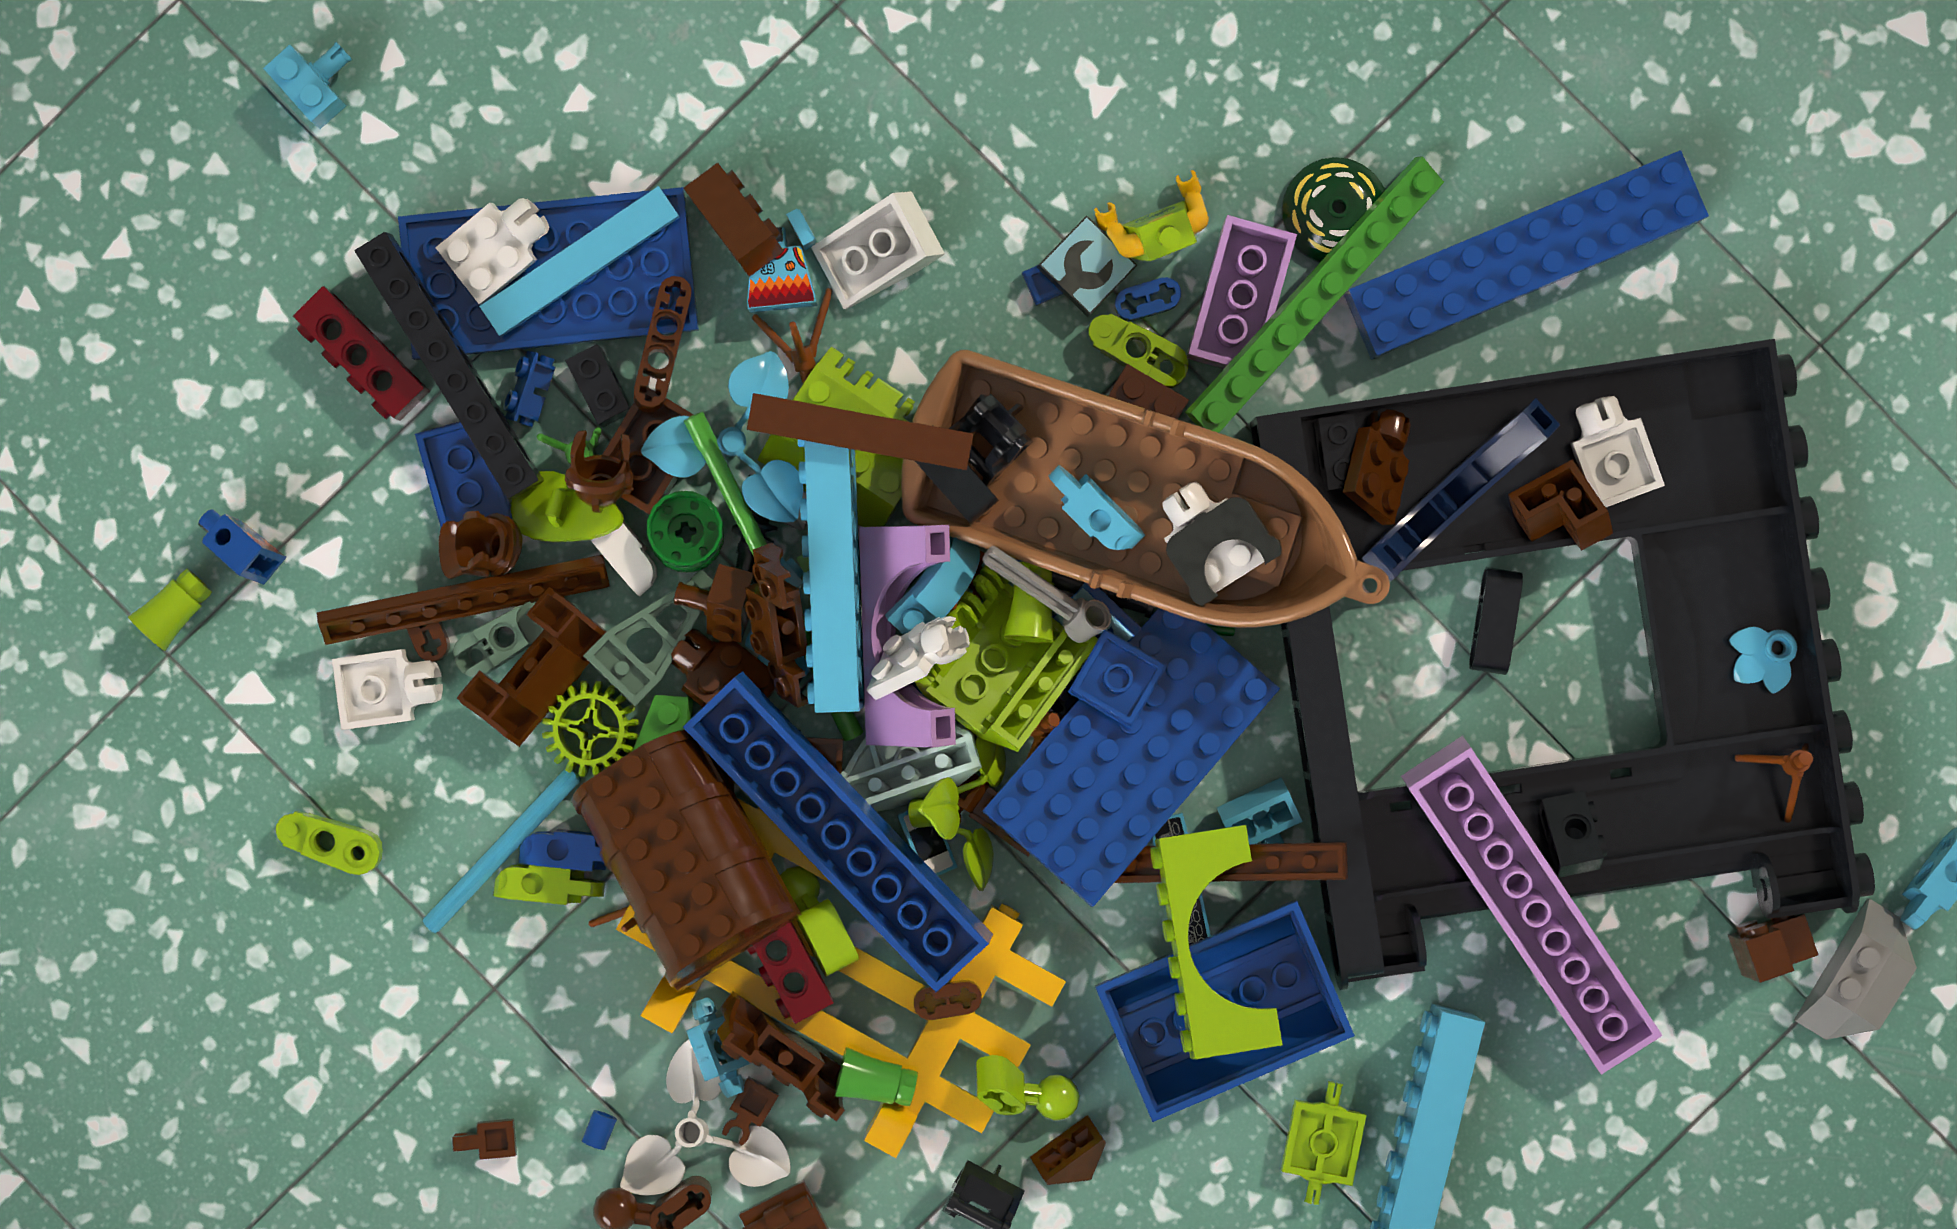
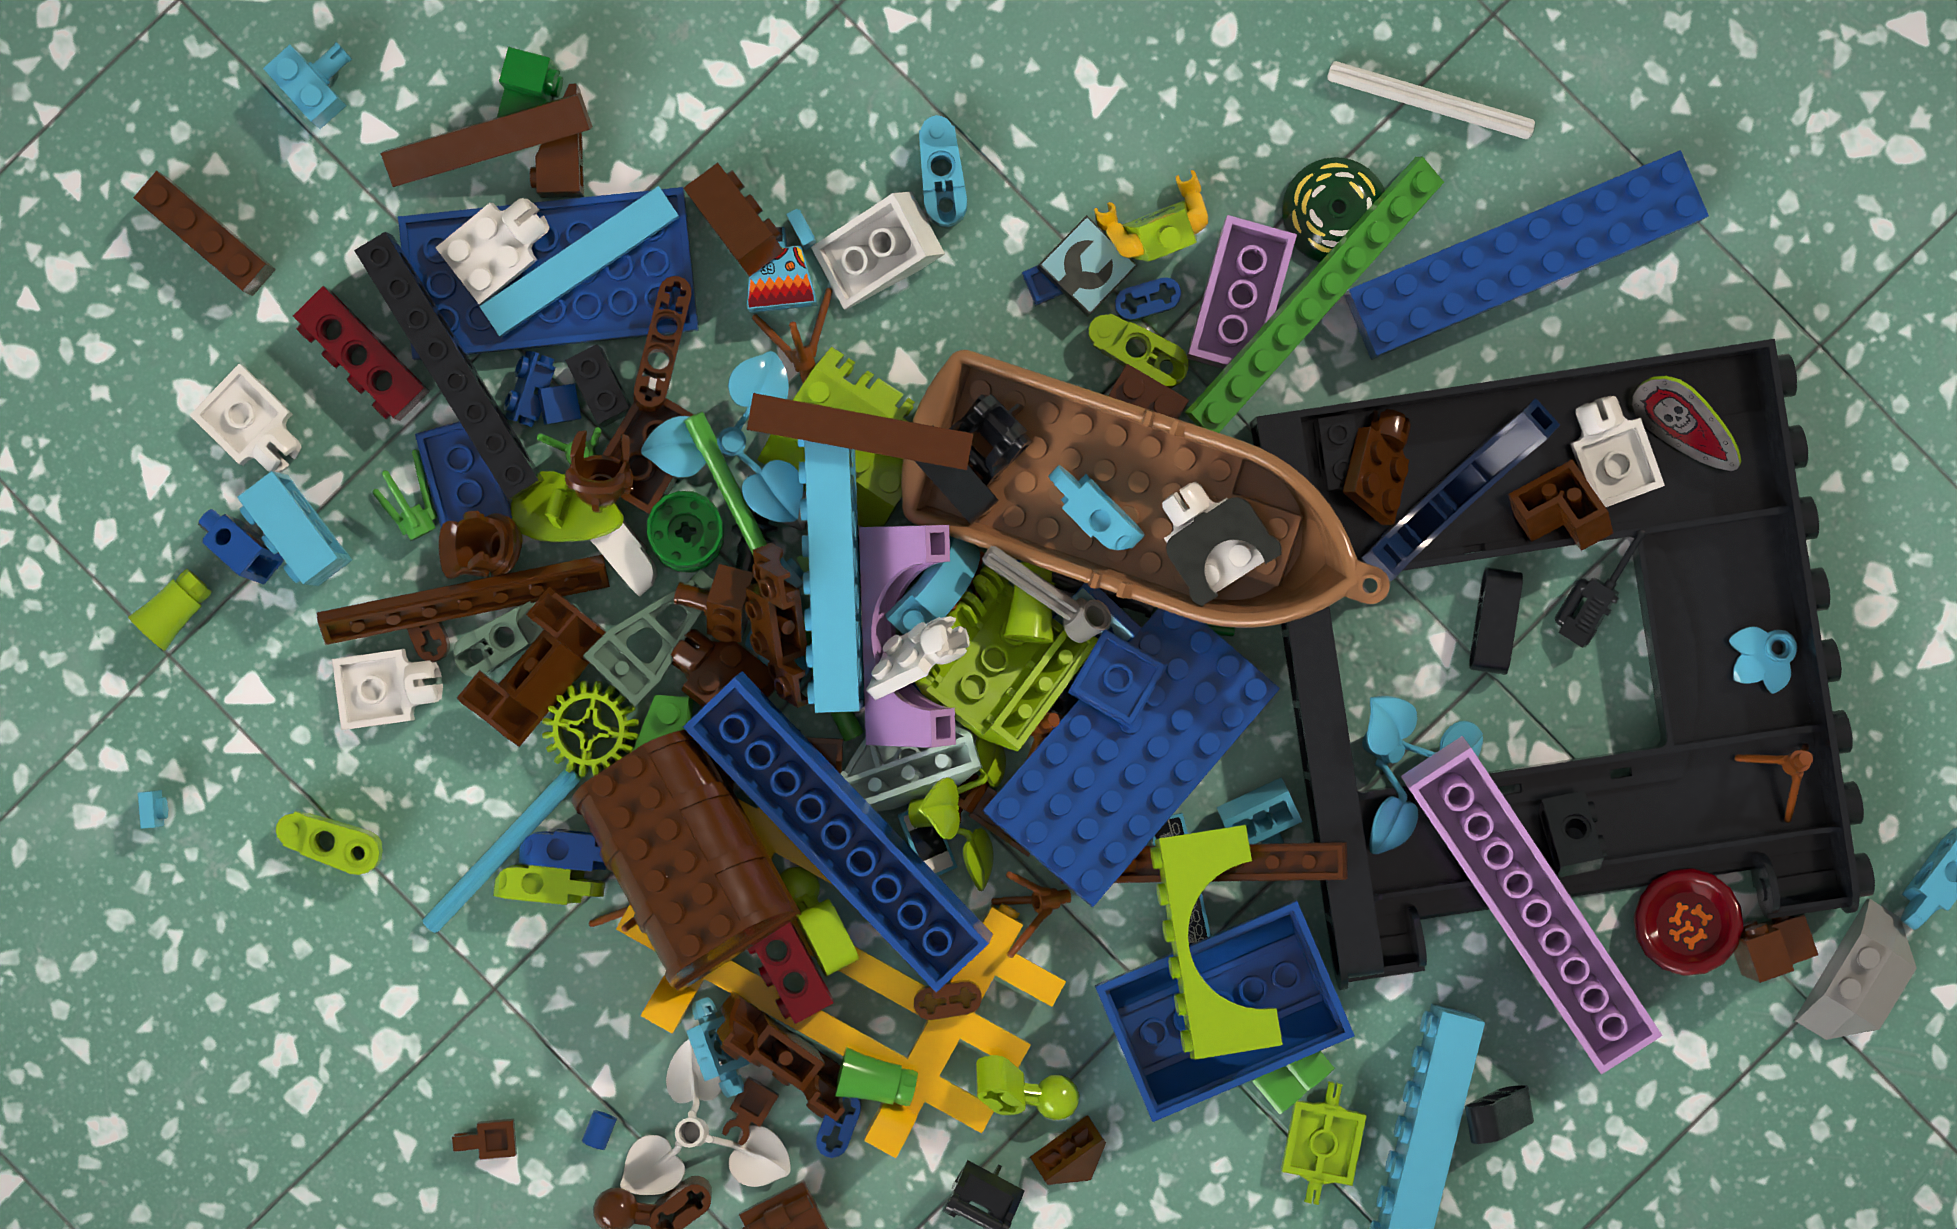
(152, 809): none -> medium azure plate
(204, 233): none -> reddish brown brick
(248, 421): none -> white plate
(293, 529): none -> medium azure brick
(414, 520): none -> bright green plant
(487, 140): none -> reddish brown tile
(527, 81): none -> green brick
(559, 404): none -> blue tile
(560, 164): none -> reddish brown slope
(846, 1131): none -> blue beam
(940, 143): none -> medium azure piece
(1043, 901): none -> dark orange plant
(1291, 1082): none -> bright green brick
(1388, 724): none -> medium azure plant
(1431, 100): none -> white axle
(1499, 1114): none -> black beam
(1599, 600): none -> black piece
(1685, 421): none -> shield
(1688, 922): none -> dark red piece

